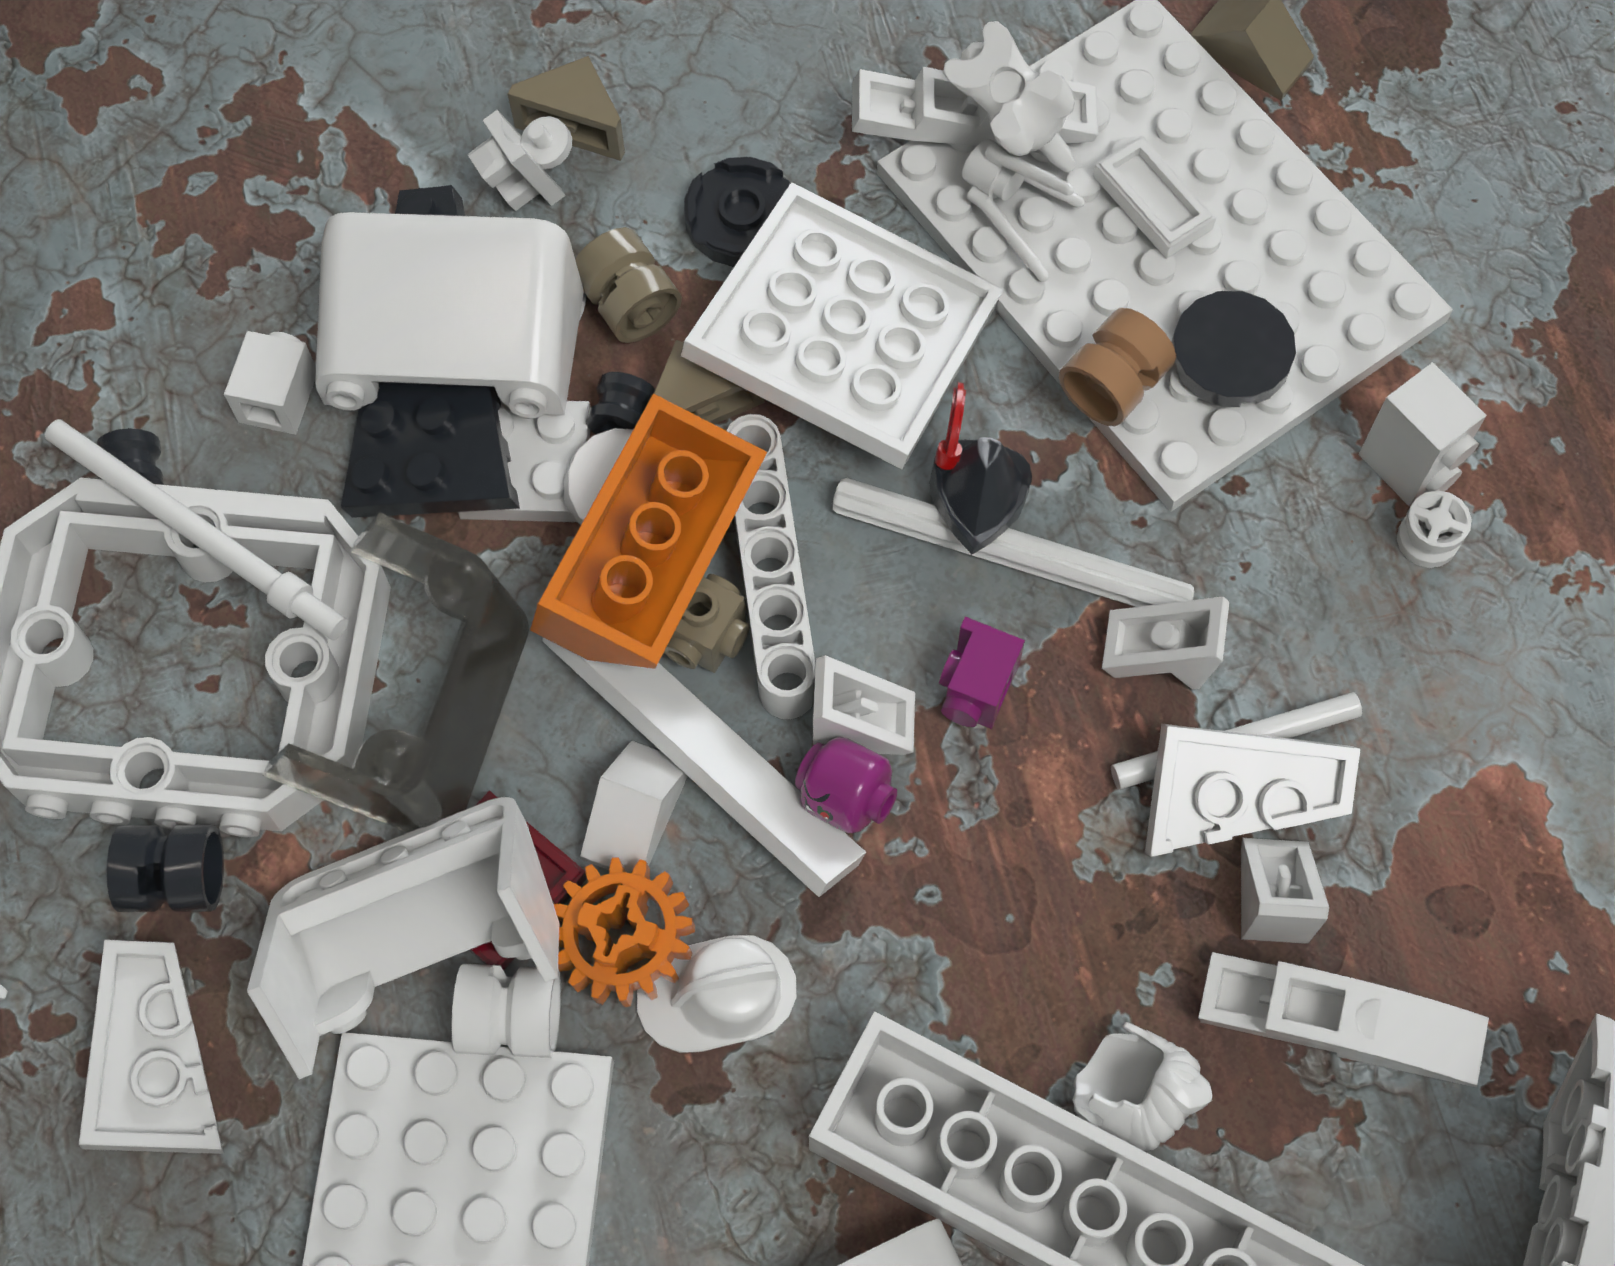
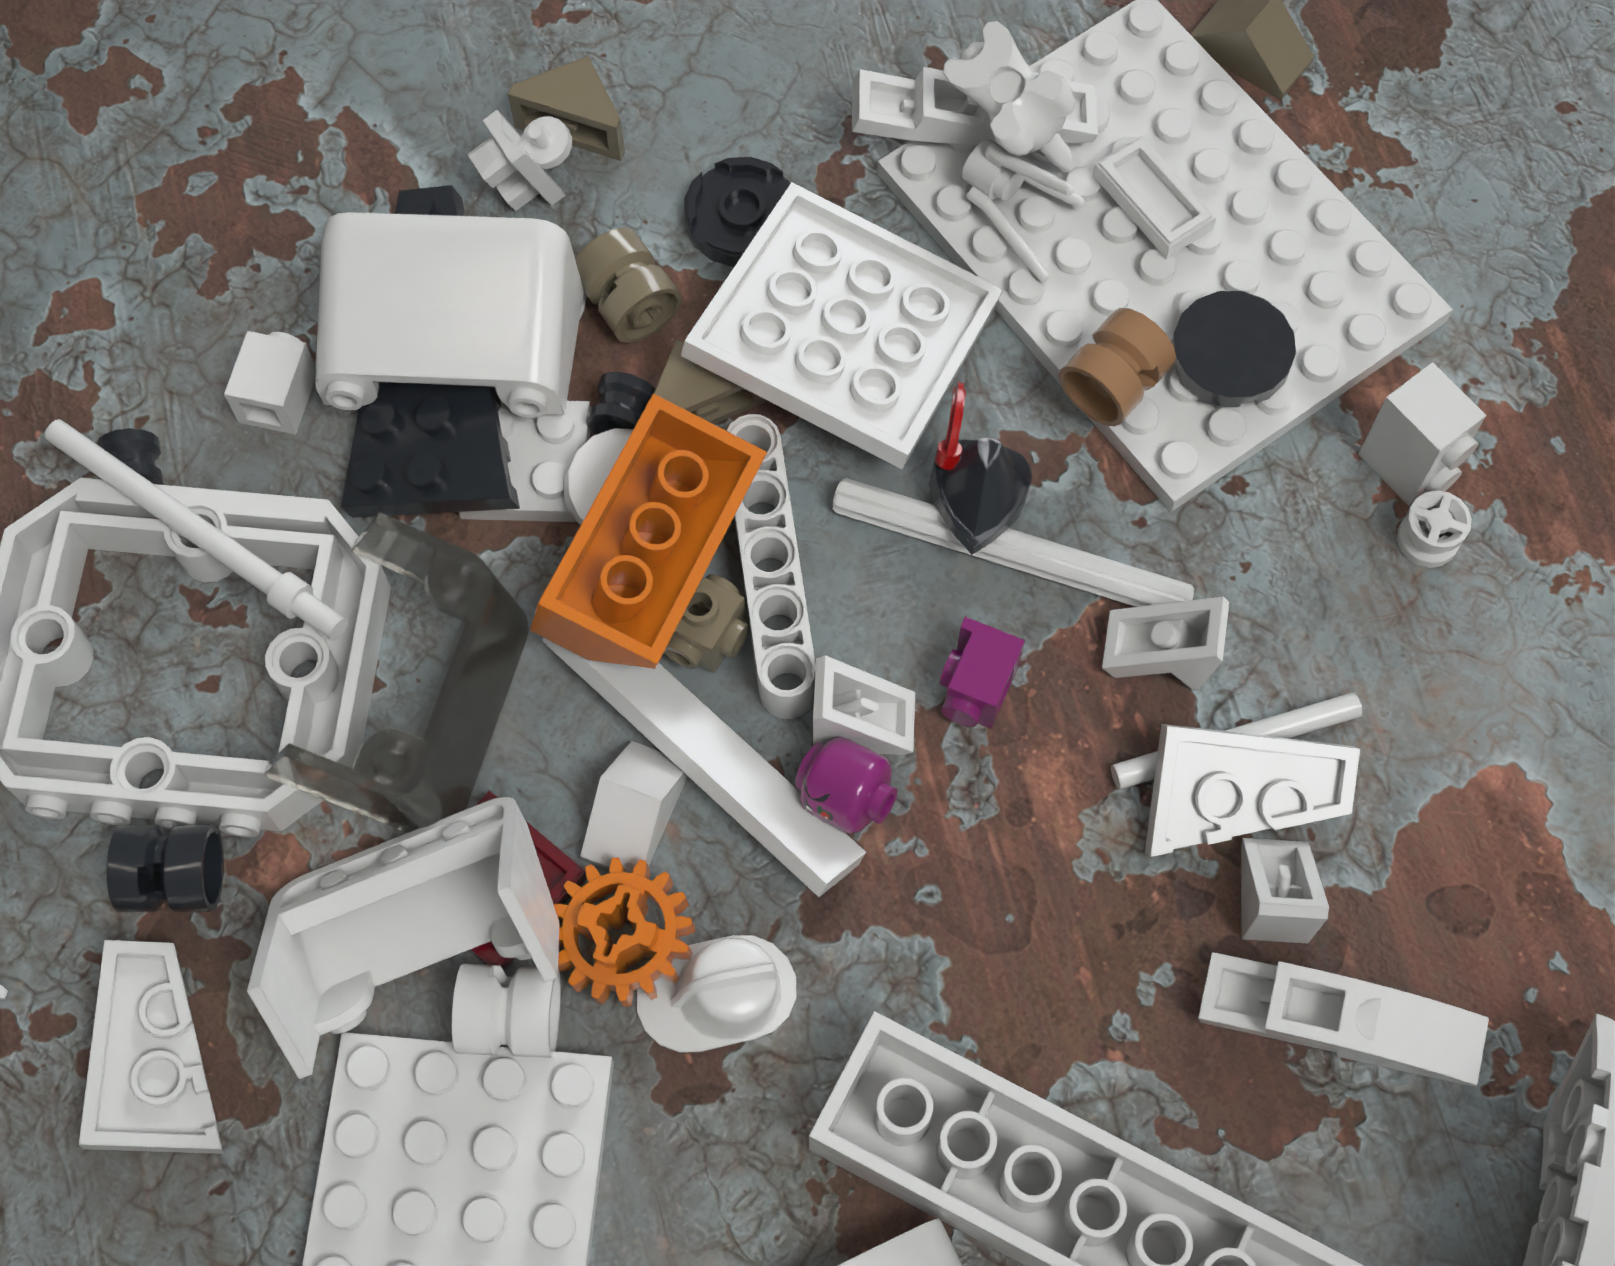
(1140, 1088): white hair -> none

